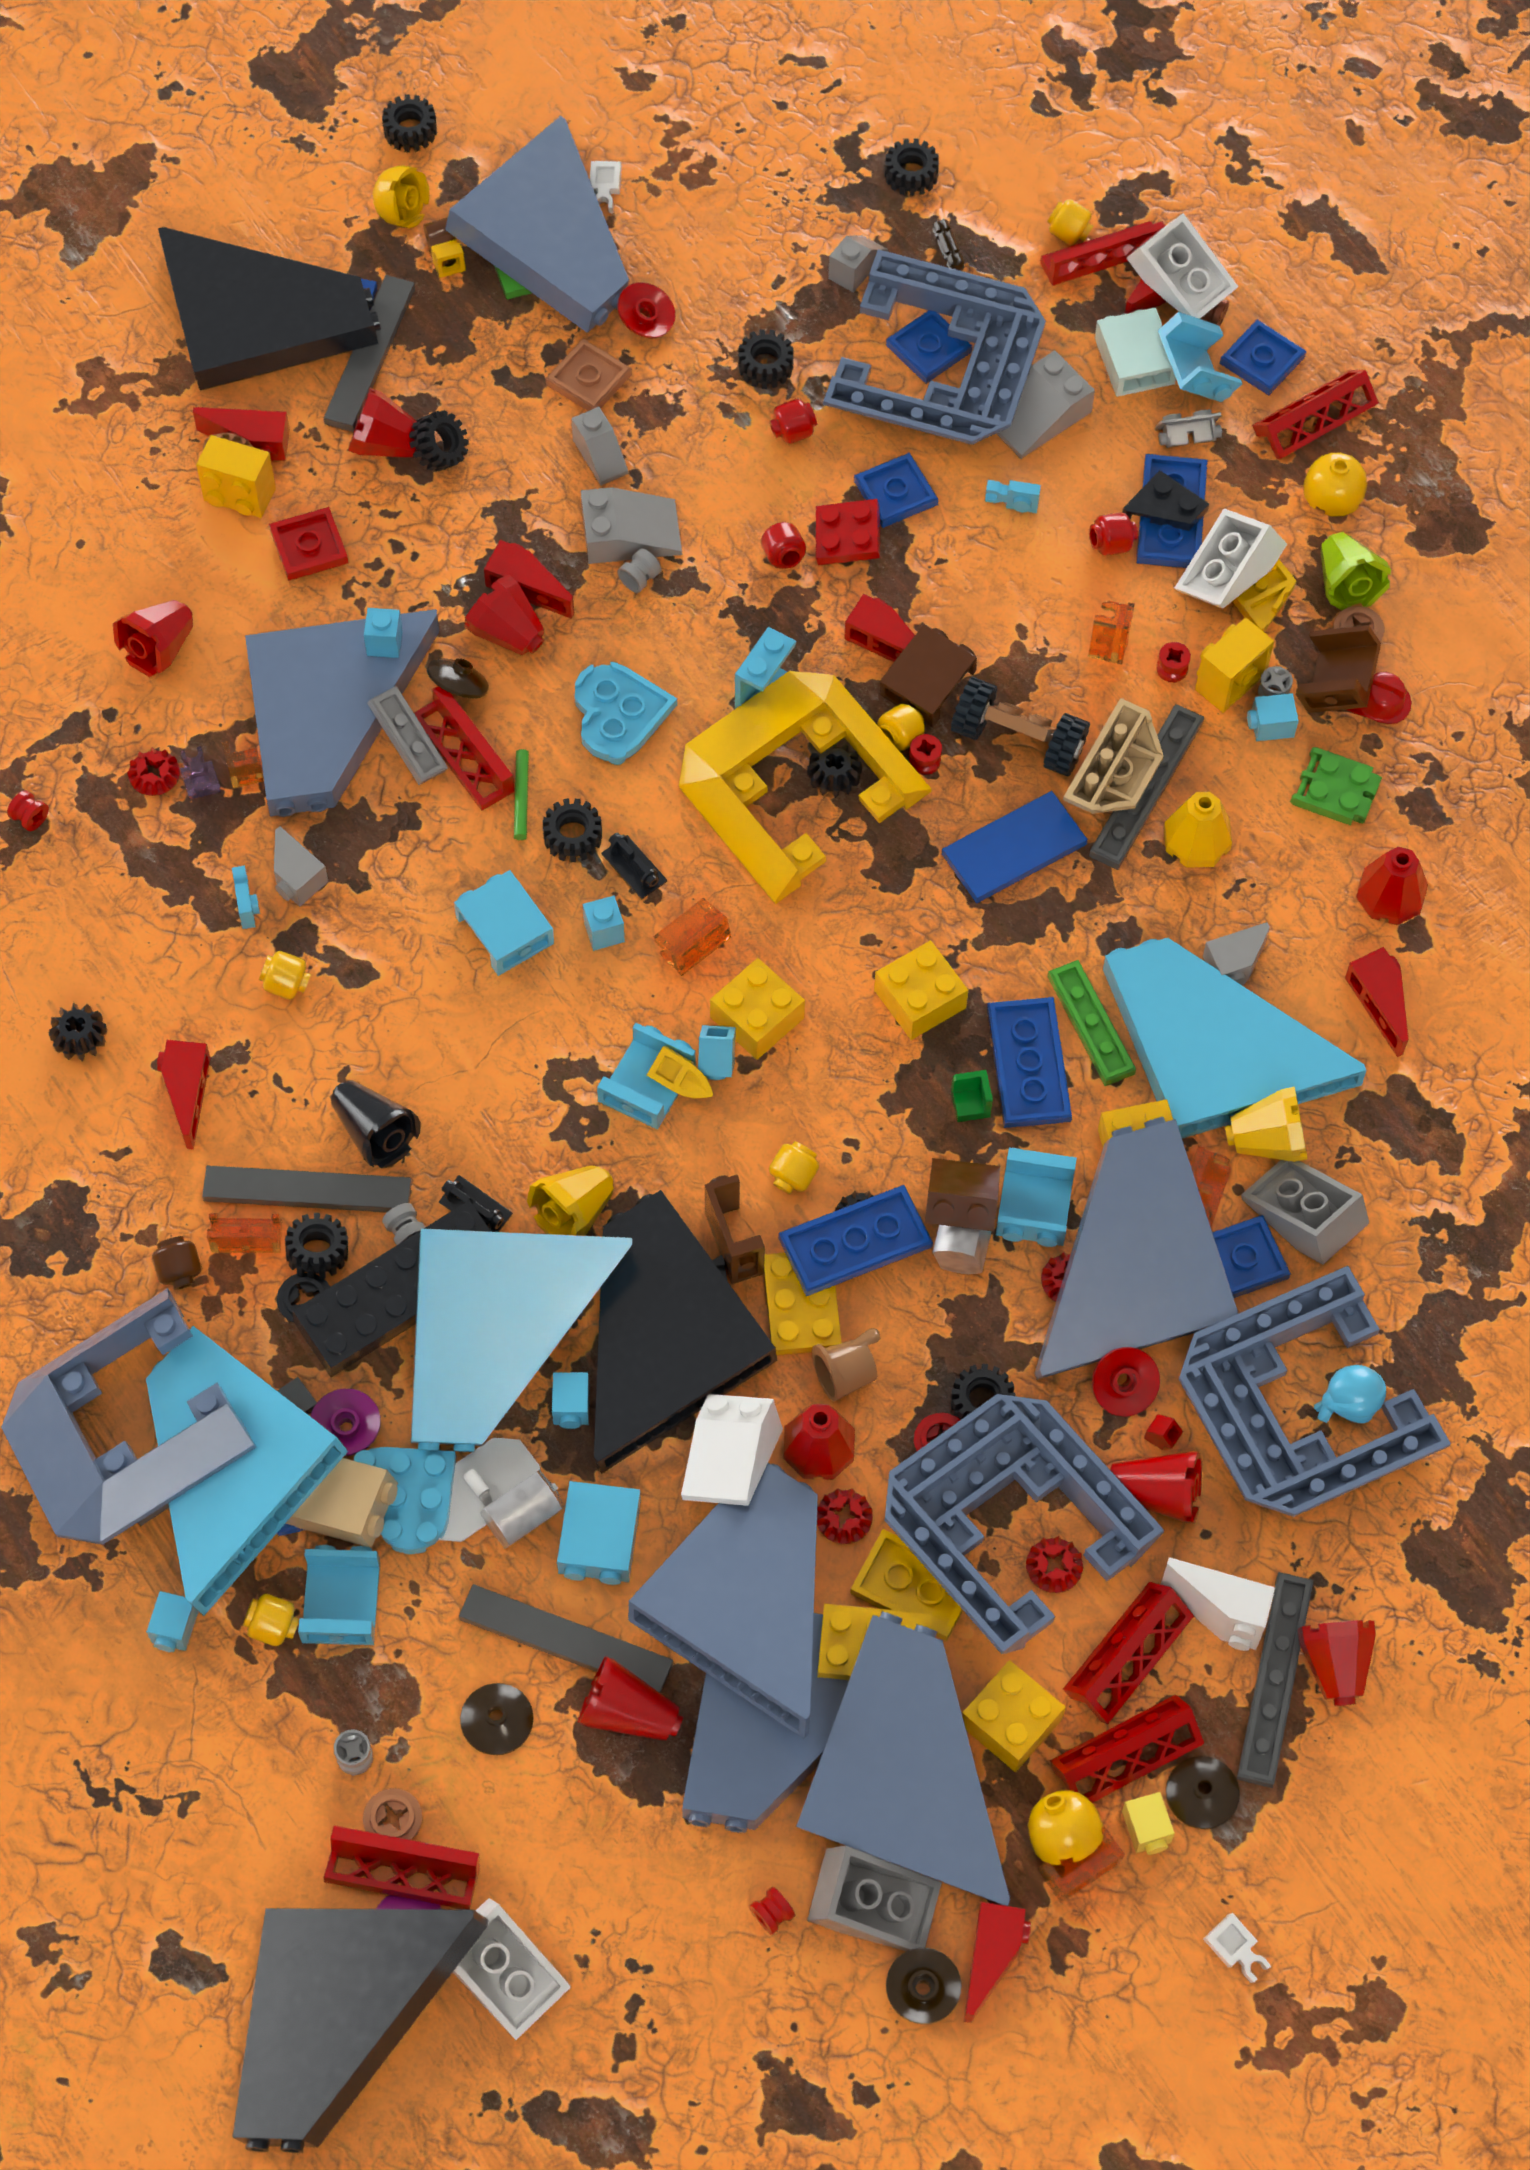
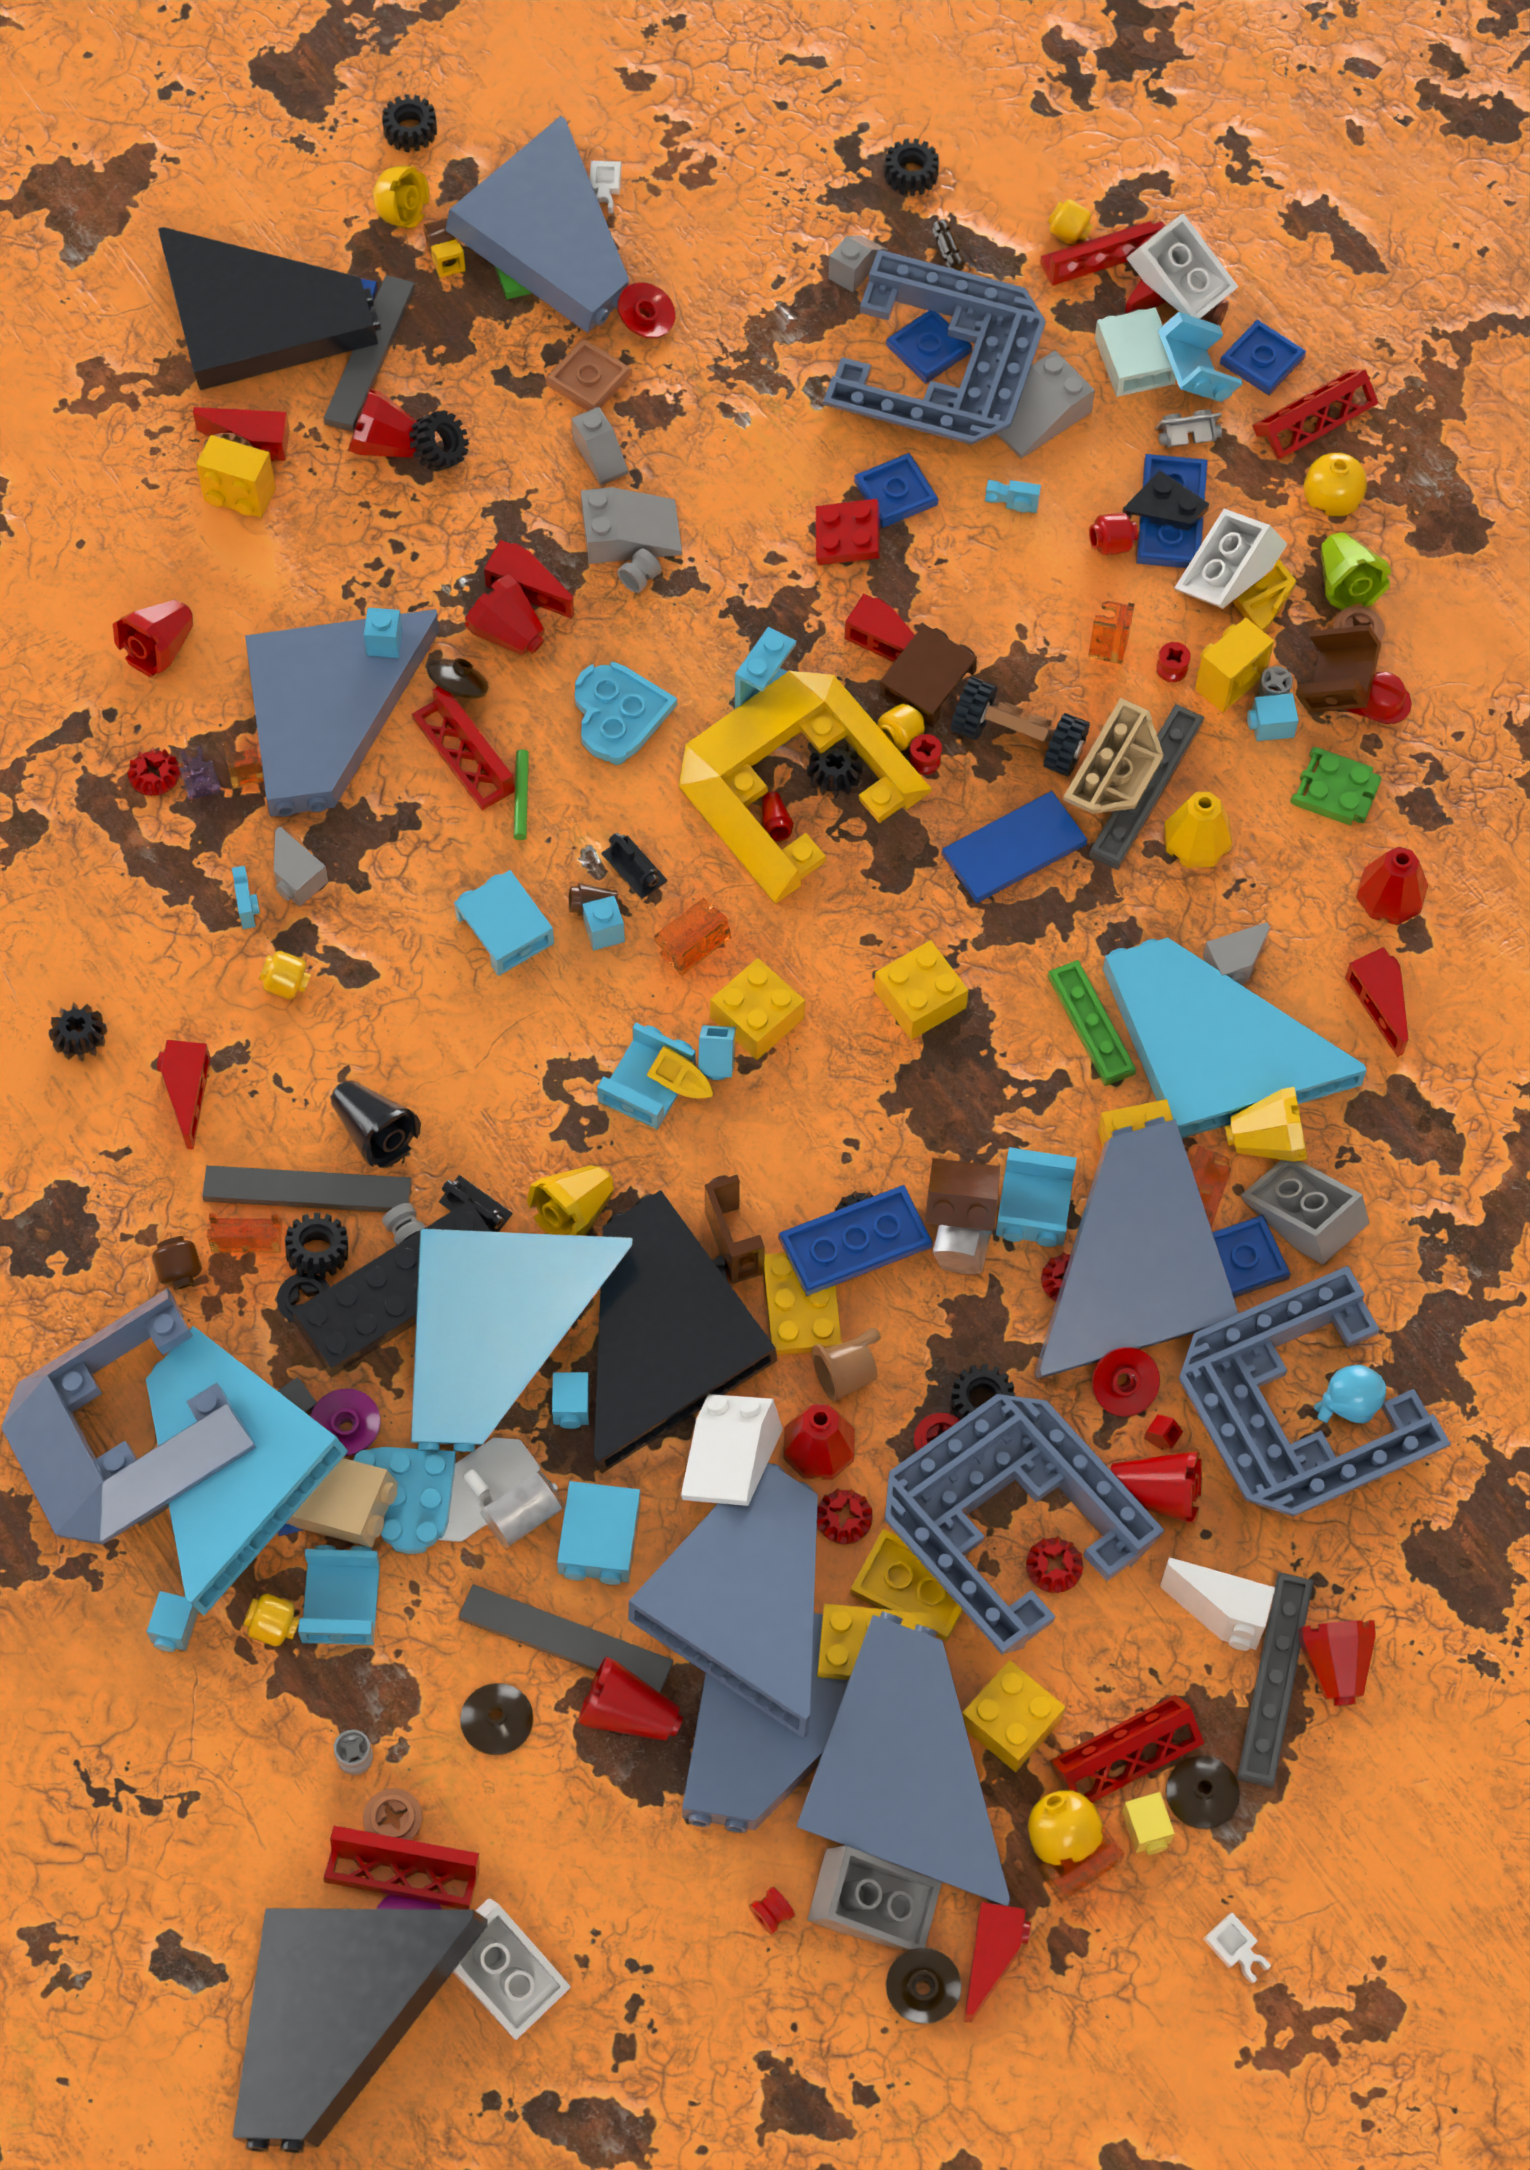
(27, 810): red wheel -> none
(308, 543): red plate -> none
(407, 735): light grey tile -> none
(572, 814): black tyre -> none
(586, 893): none -> reddish brown cone
(770, 345): black tyre -> none
(776, 817): none -> red cone
(783, 545): red head -> none
(793, 421): red head -> none
(794, 1167): yellow head -> none
(971, 1096): green panel -> none
(1029, 1062): blue tile -> none
(1126, 1644): red fence -> none

